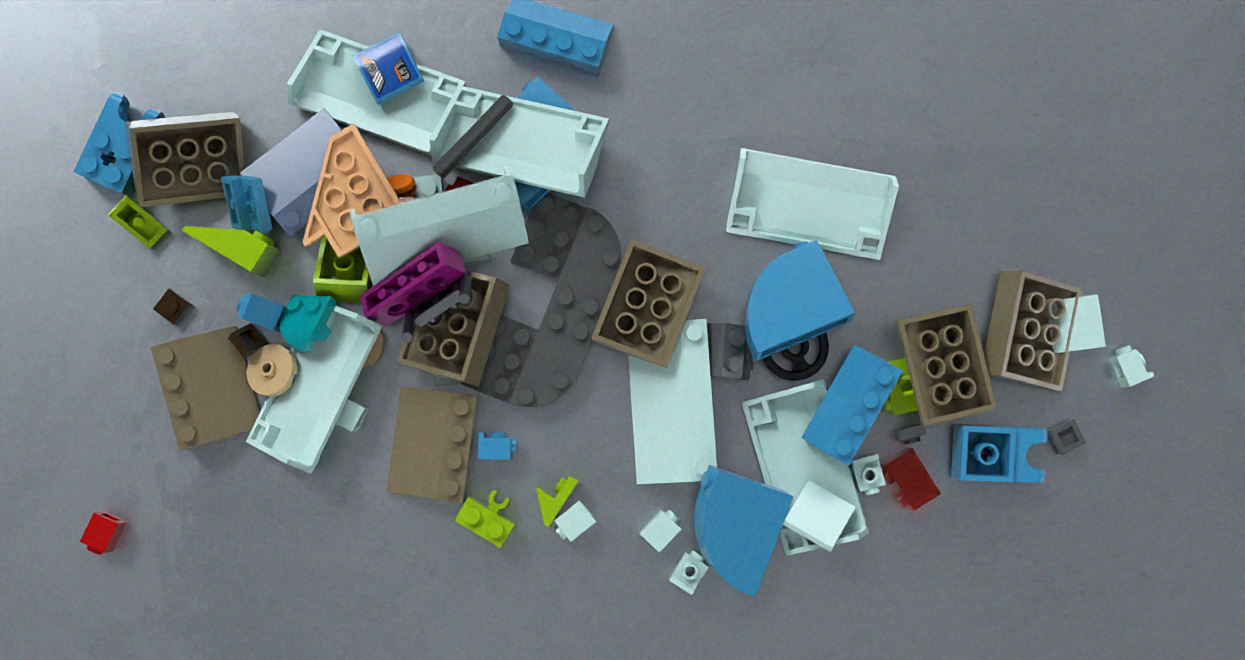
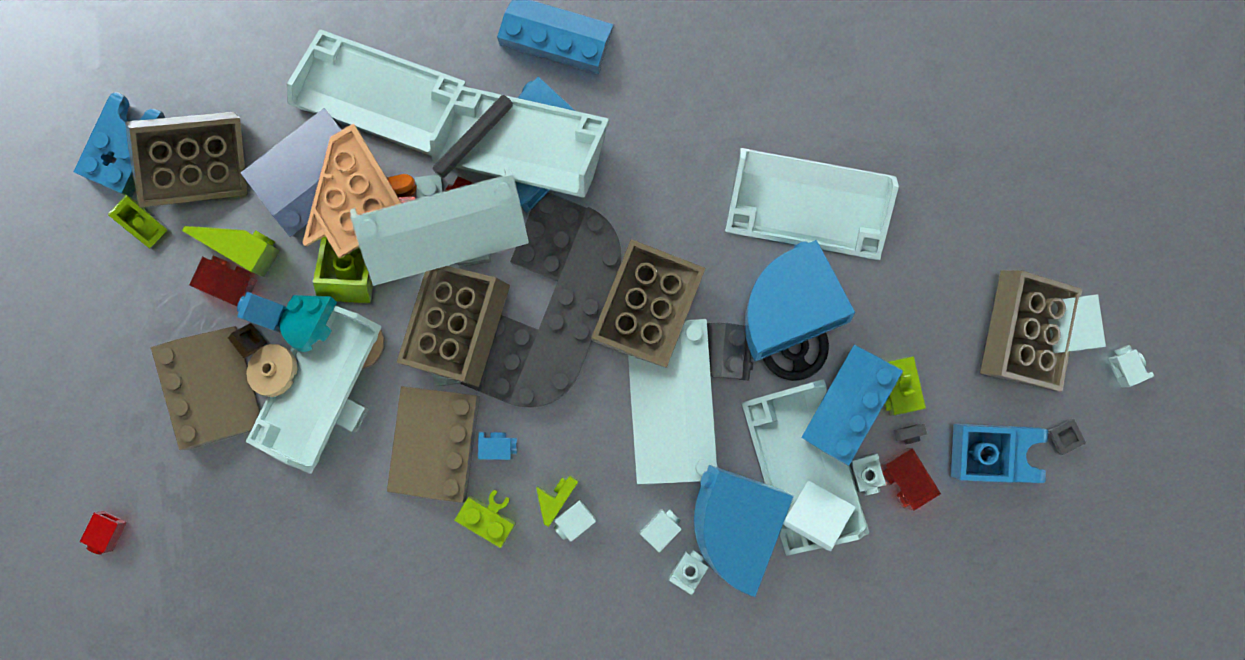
(172, 306): dark brown plate -> none
(222, 282): none -> clear red brick
(246, 203): dark azure slope -> none
(388, 68): slope -> none
(412, 284): magenta brick -> none
(432, 309): black plate -> none
(946, 364): dark tan slope -> none

